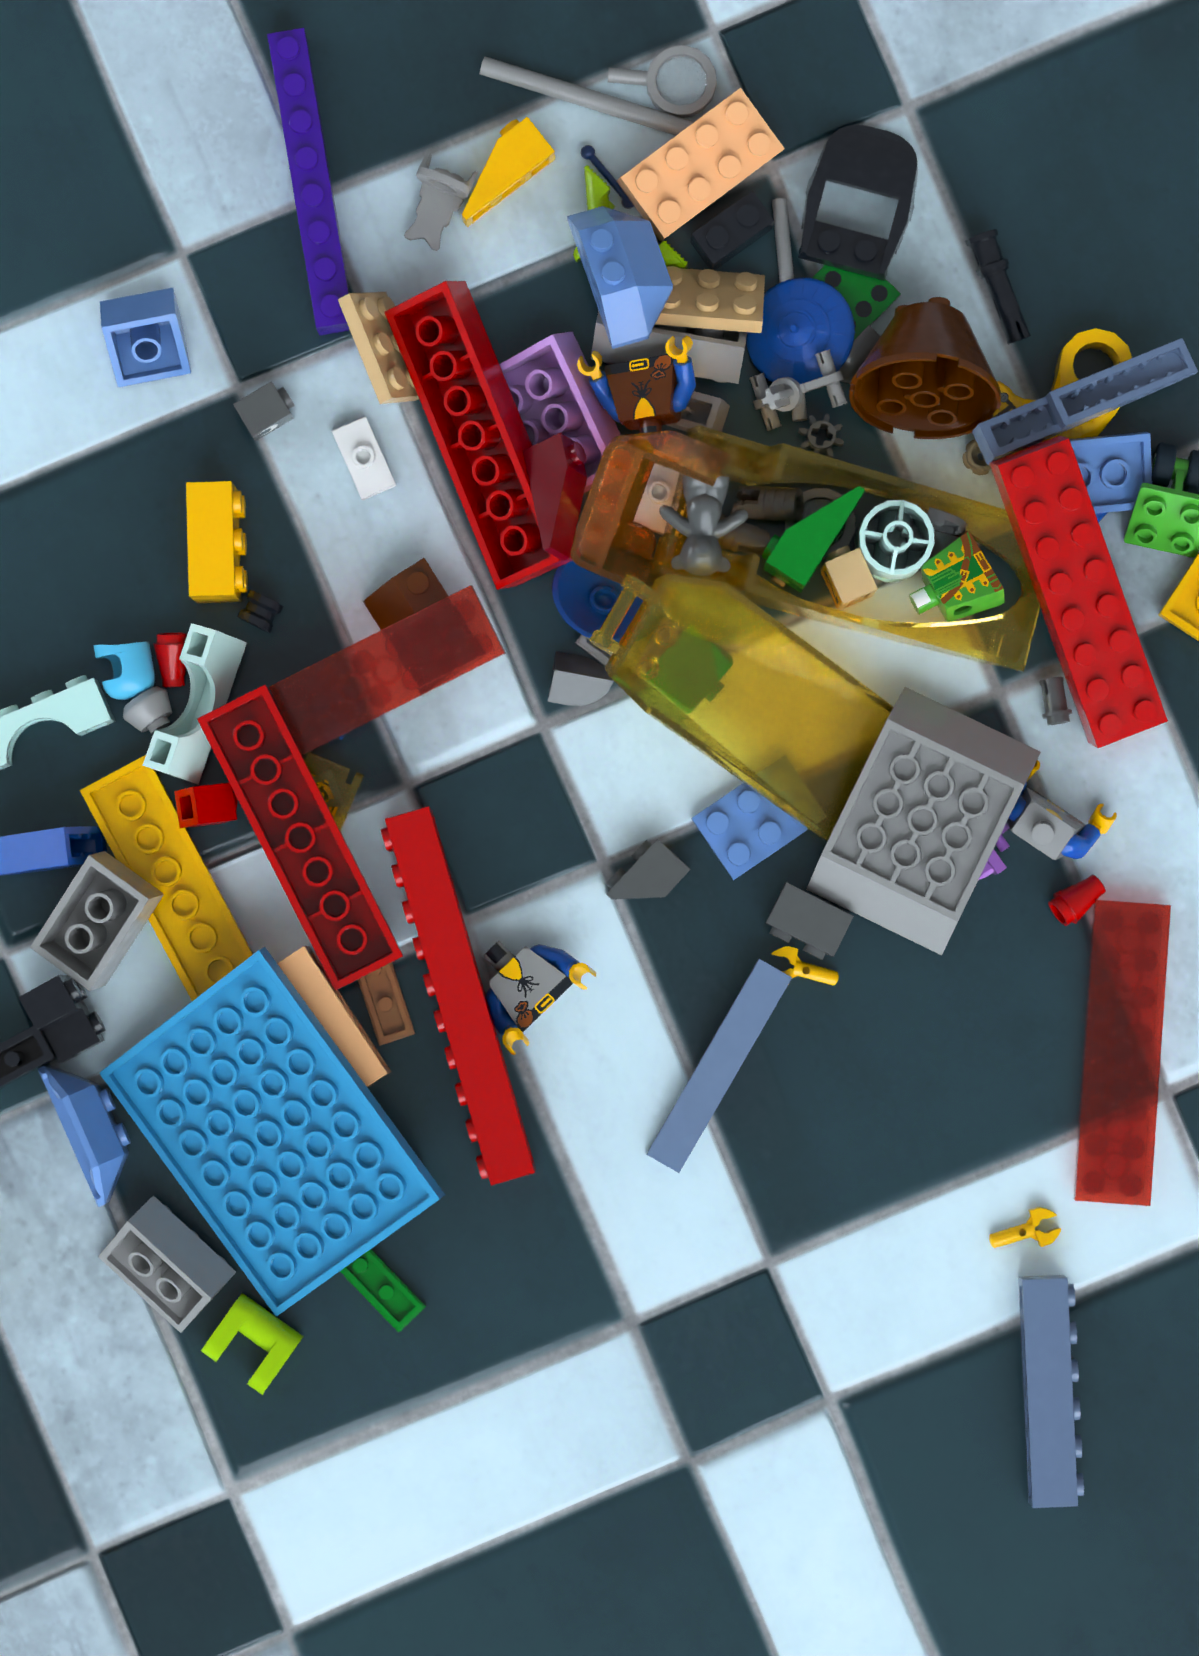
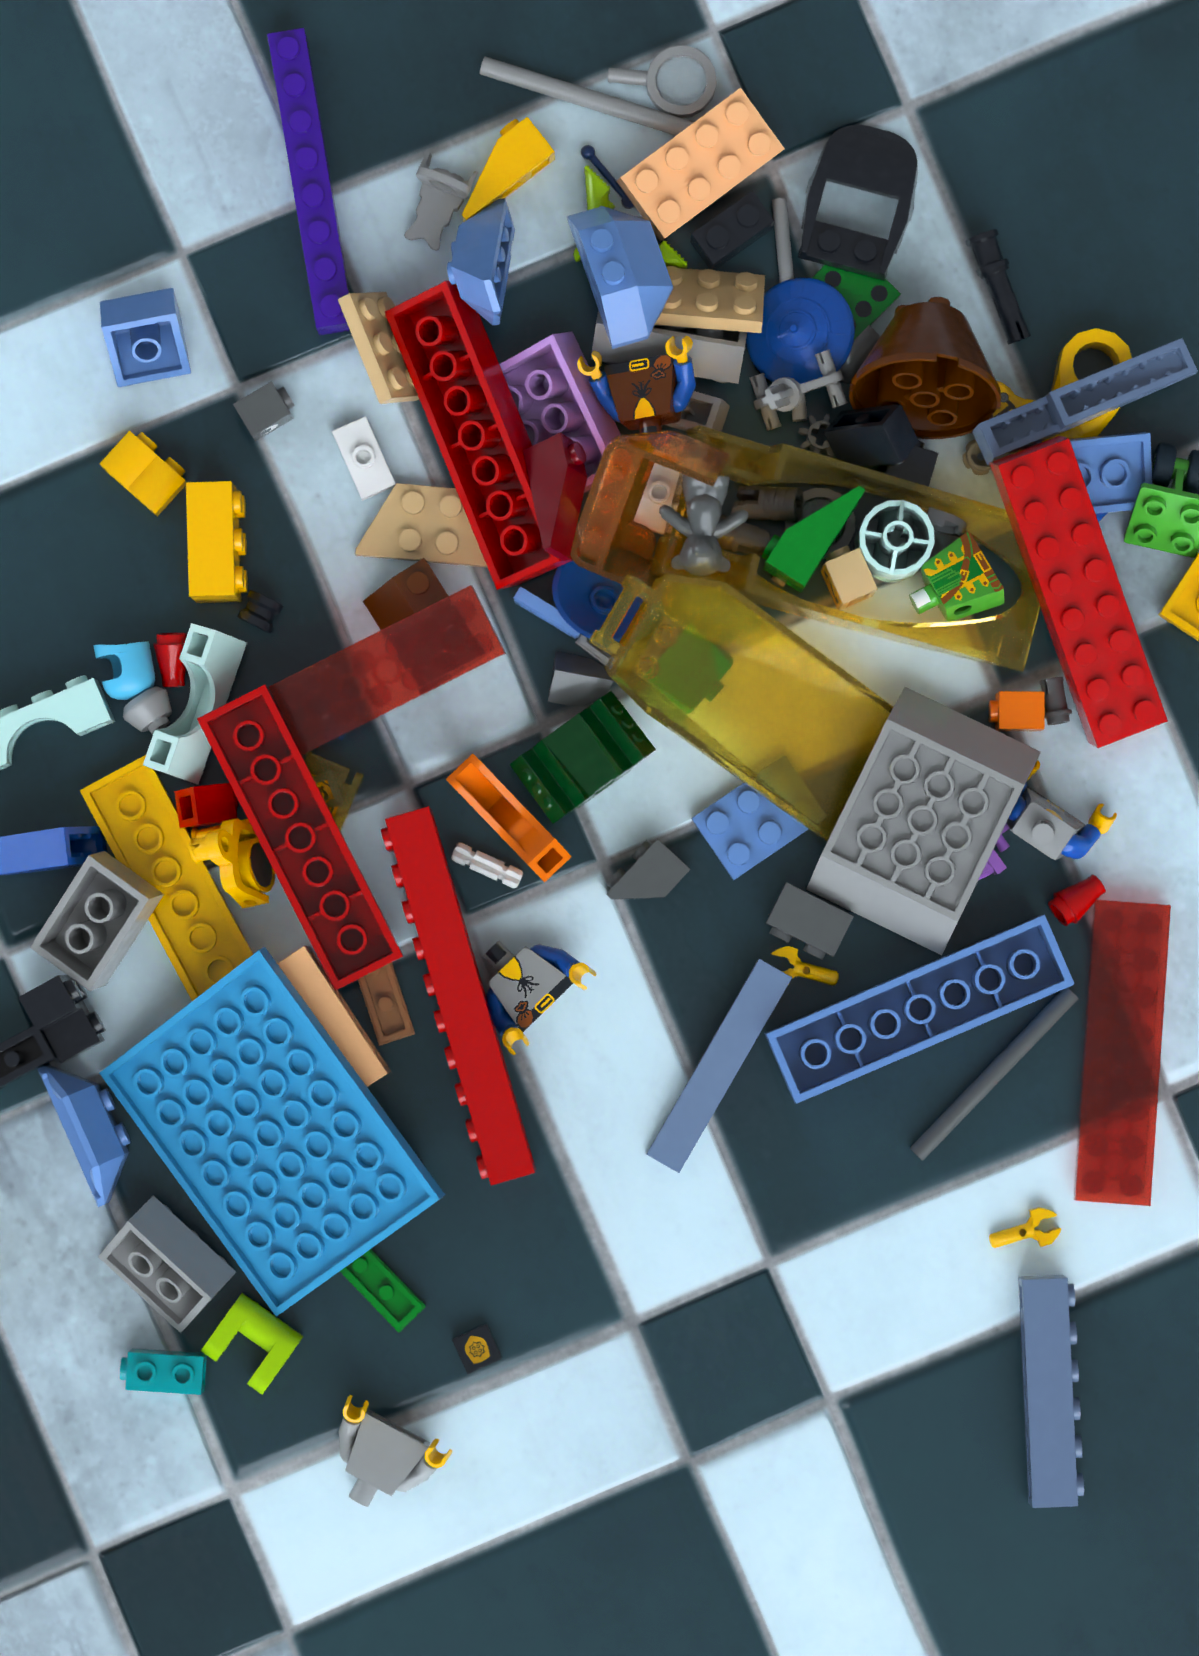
(144, 472): none -> yellow brick
(164, 1371): none -> teal brick
(240, 858): none -> yellow piece
(383, 1454): none -> light grey torso
(422, 524): none -> tan wing
(477, 1348): none -> black tile
(483, 260): none -> medium blue wedge
(487, 865): none -> white axle
(508, 817): none -> orange arch
(544, 611): none -> medium blue tile
(582, 757): none -> dark green slope
(872, 436): none -> black brick
(916, 467): none -> black brick
(919, 1008): none -> medium blue brick
(994, 1073): none -> dark grey piece
(1018, 711): none -> orange brick

